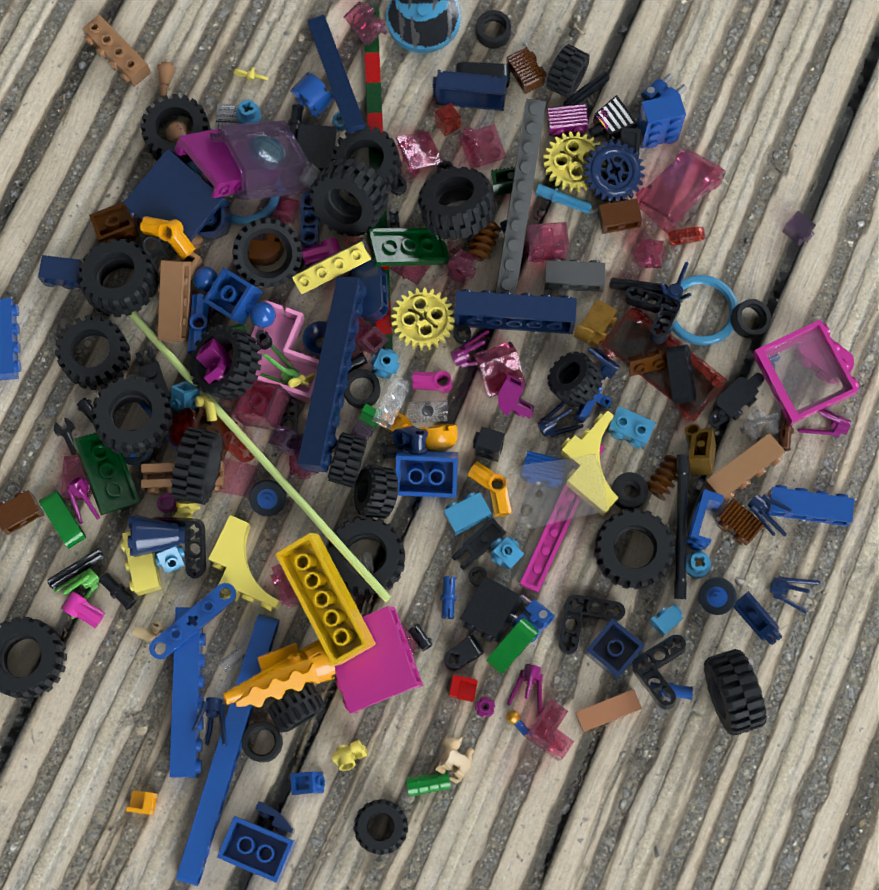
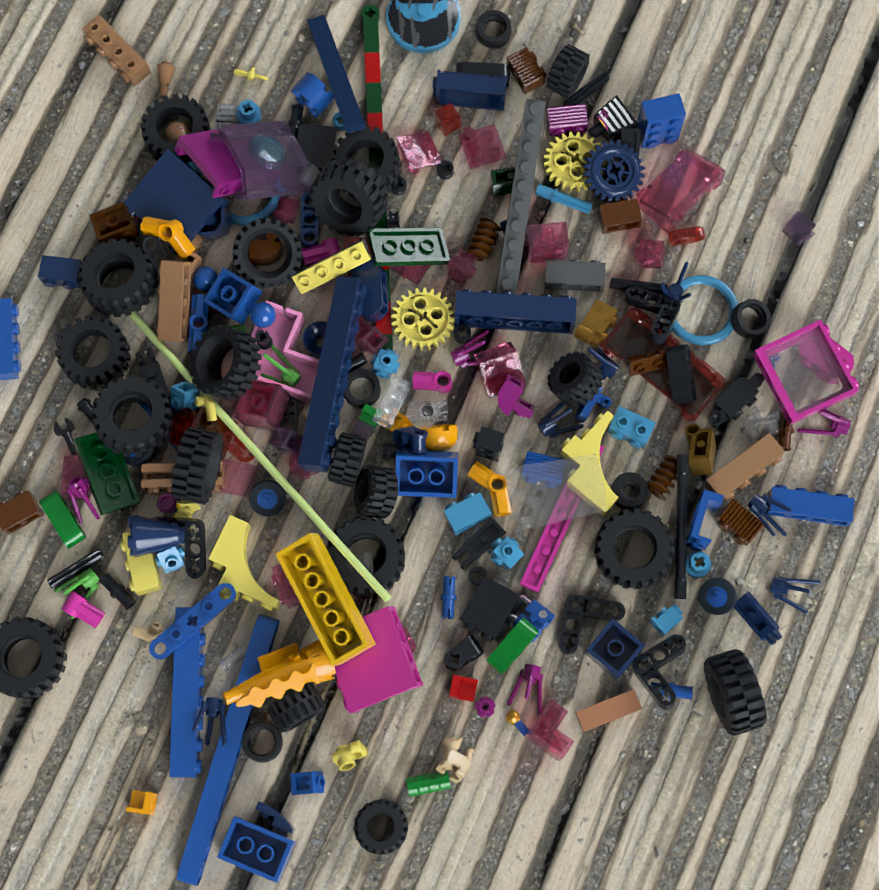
(215, 359): magenta brick -> none
(304, 380): light yellow piece -> none
(365, 23): clear pink bracket -> none
(420, 637): black pin -> none
(454, 186): black tyre -> none
(660, 89): blue piece -> none

